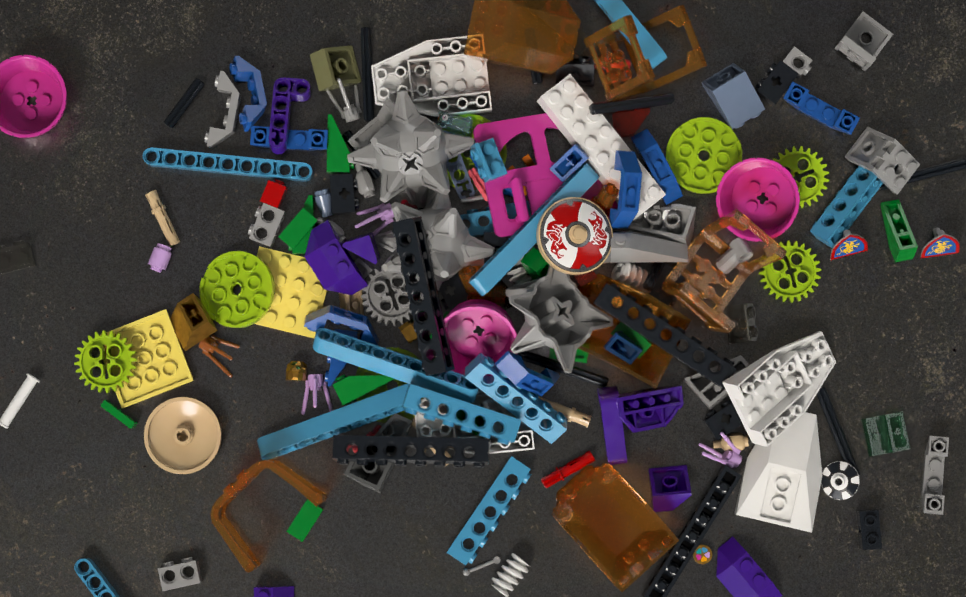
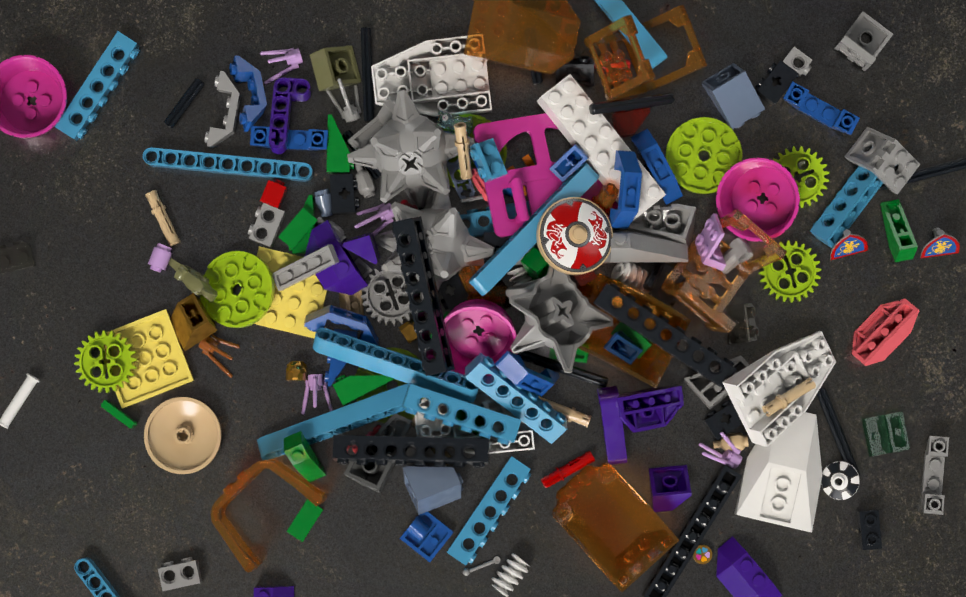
(97, 75): none -> dark azure brick
(193, 280): none -> olive animal
(291, 56): none -> lavender plant
(303, 457): none -> green slope
(305, 267): none -> light grey plate
(426, 535): none -> blue plate
(432, 486): none -> sand blue slope
(462, 143): none -> tan pin
(708, 243): none -> lavender bracket
(783, 400): none -> tan pin
(884, 331): none -> coral wedge

